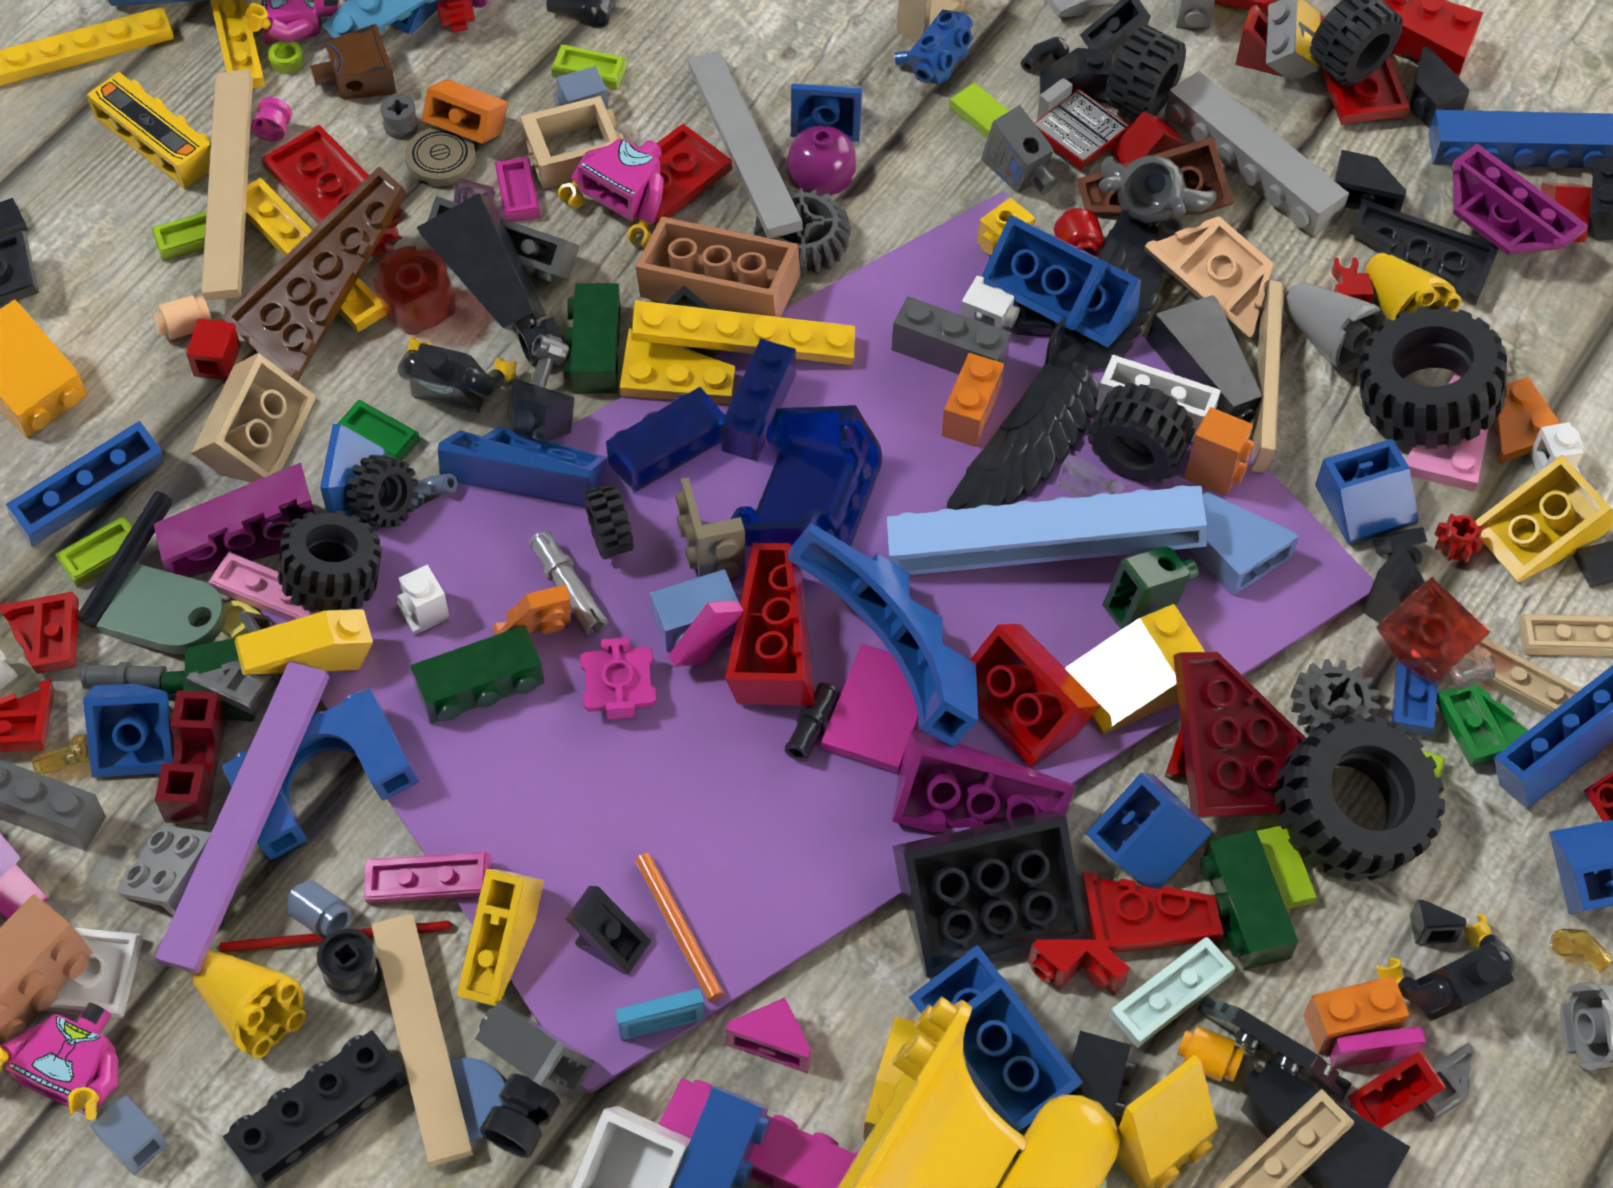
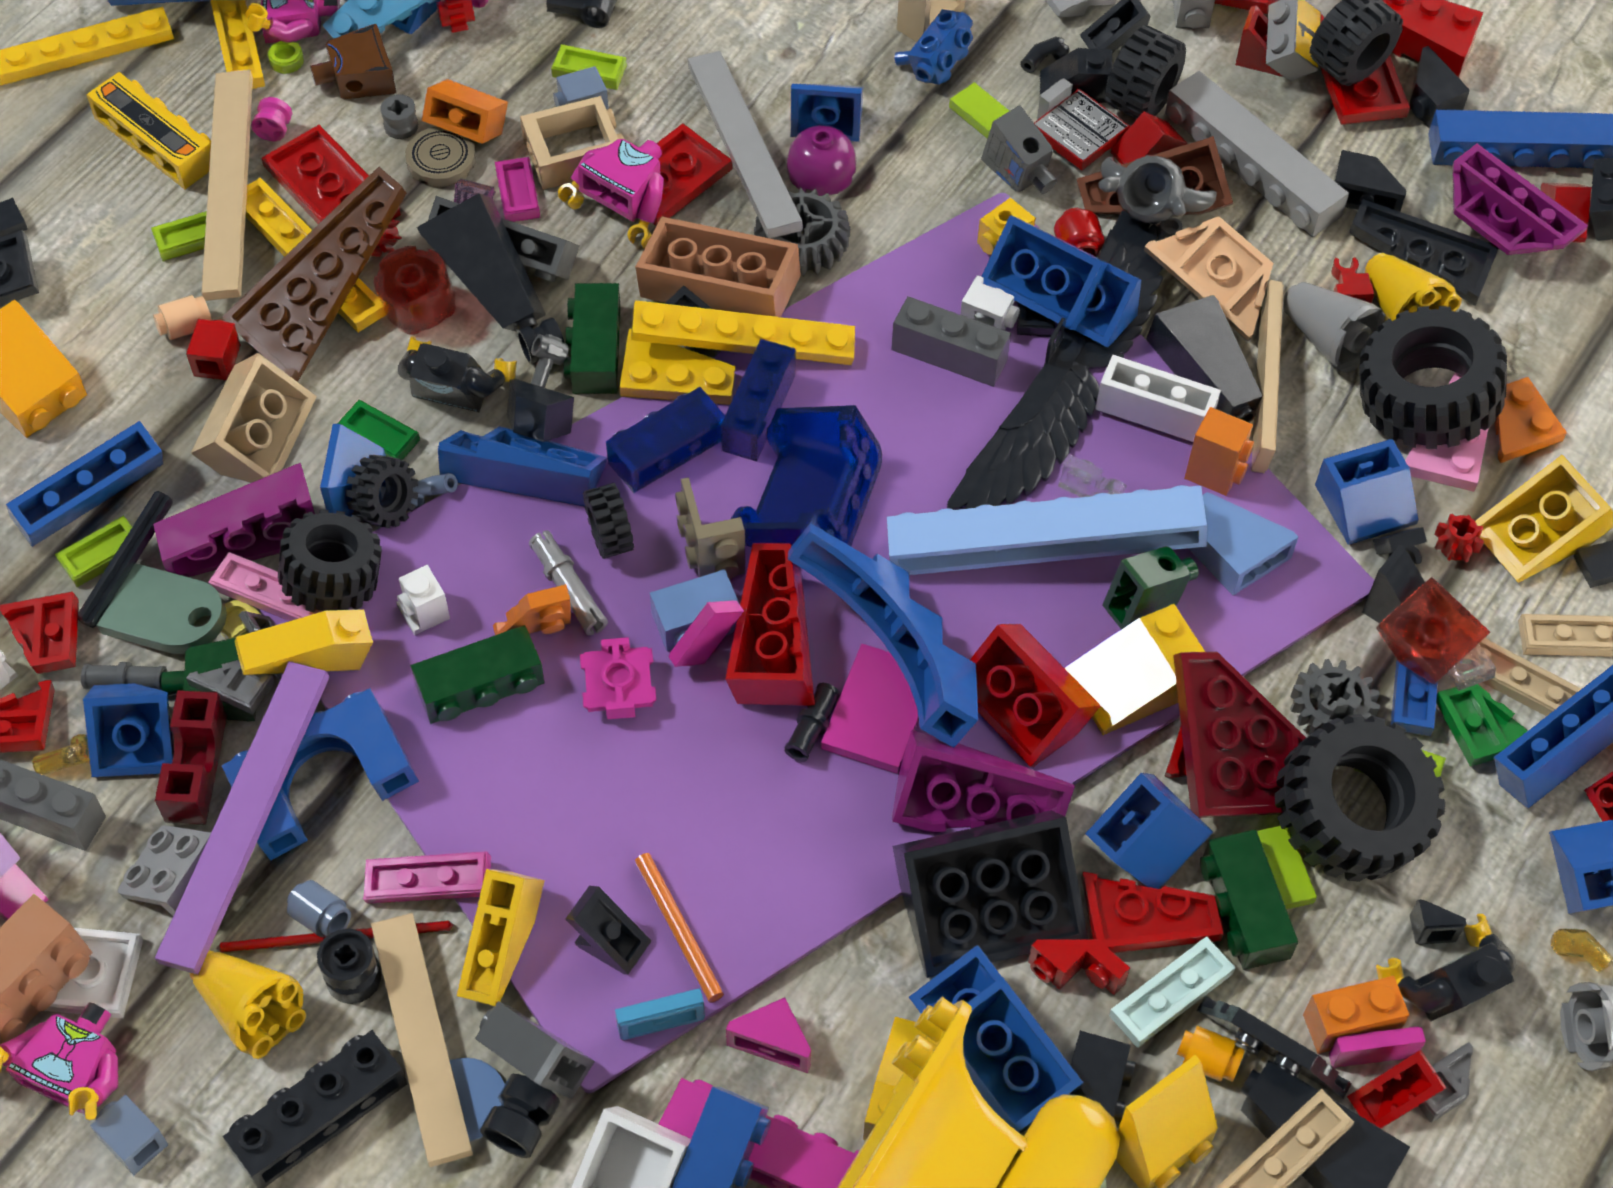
(972, 399): orange brick -> none
(1141, 432): black tyre -> none
(1557, 441): white brick -> none

